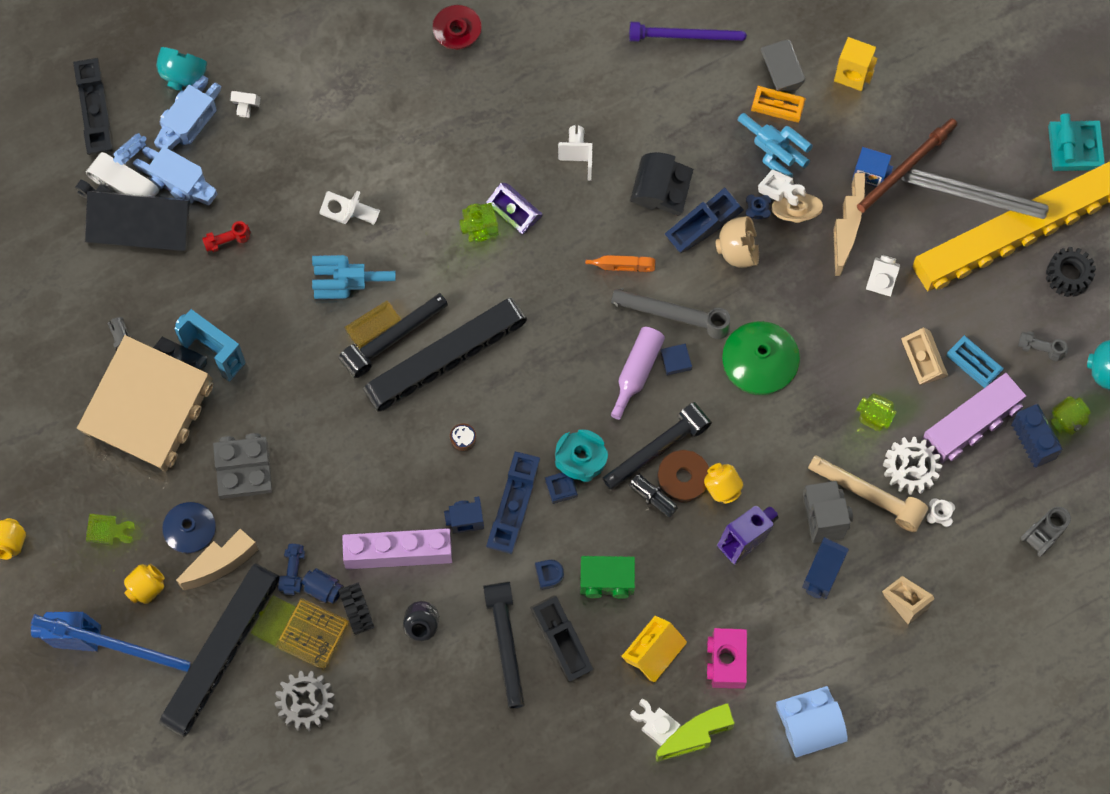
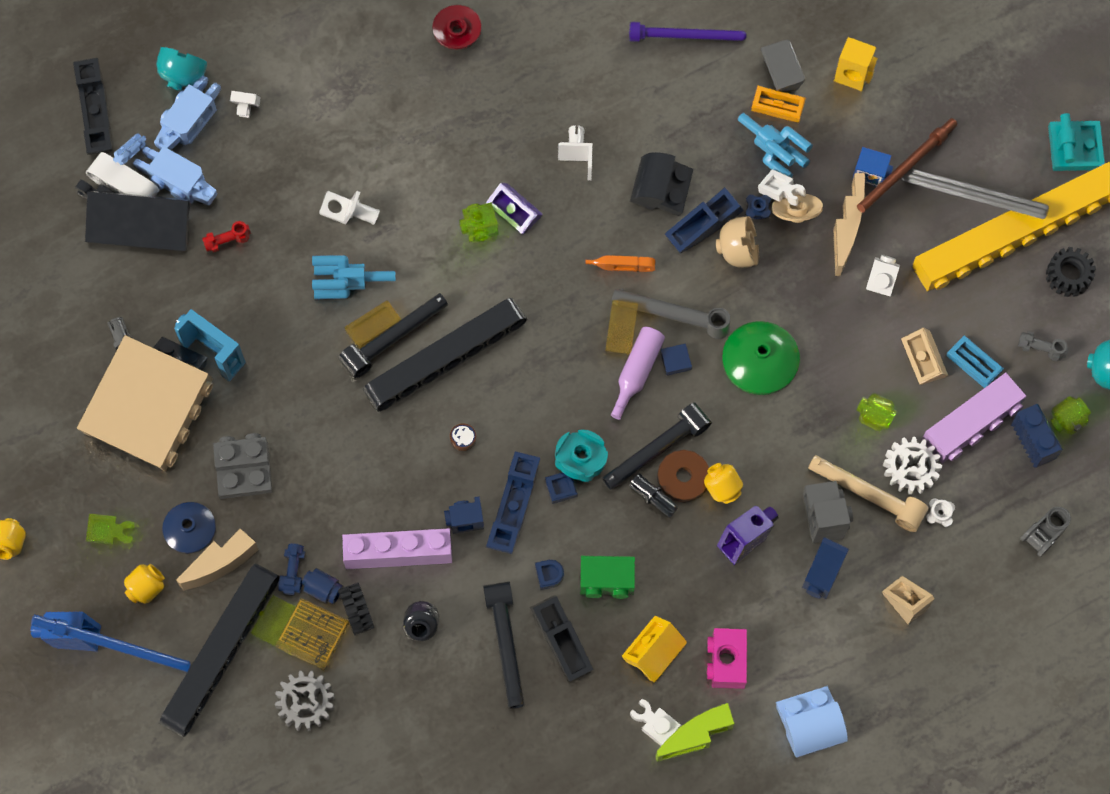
(621, 327): none -> clear yellow tile

